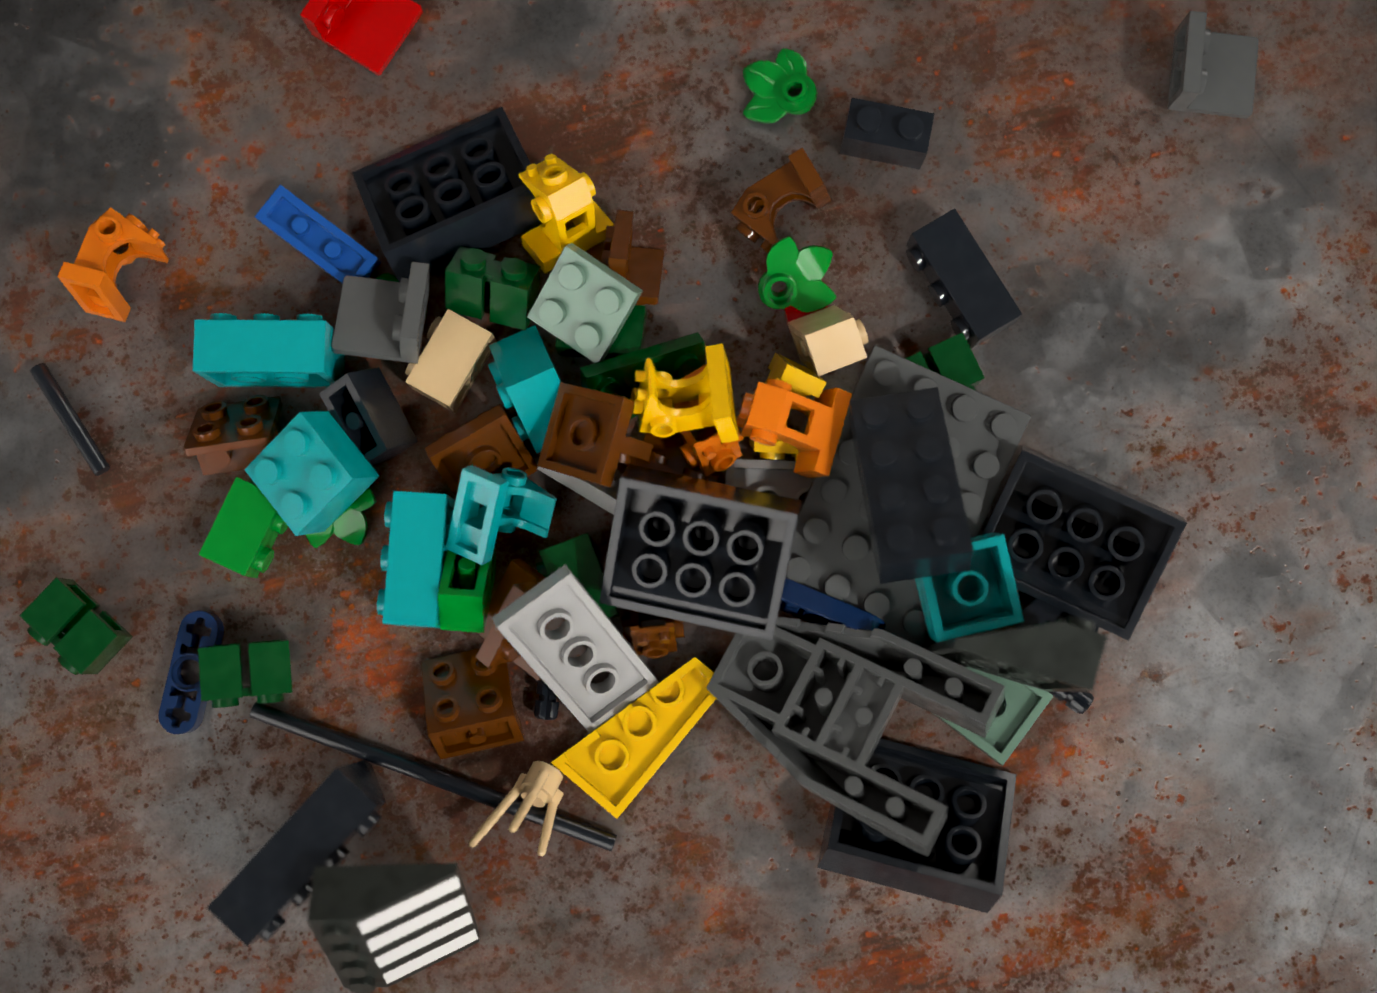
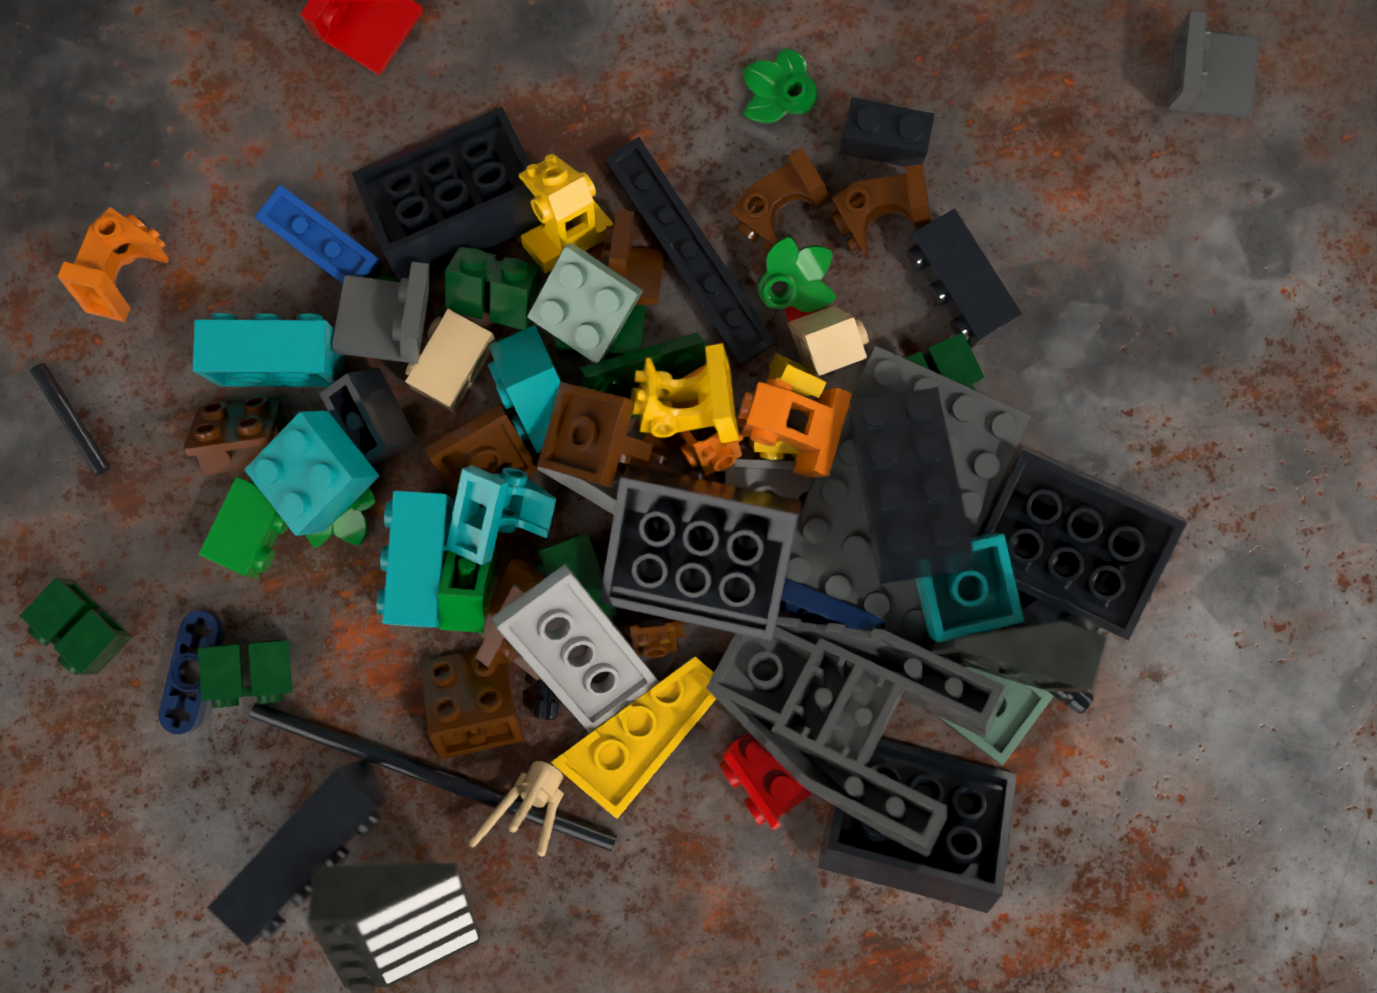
(689, 252): none -> black plate
(766, 781): none -> red bracket
(871, 198): none -> reddish brown tile

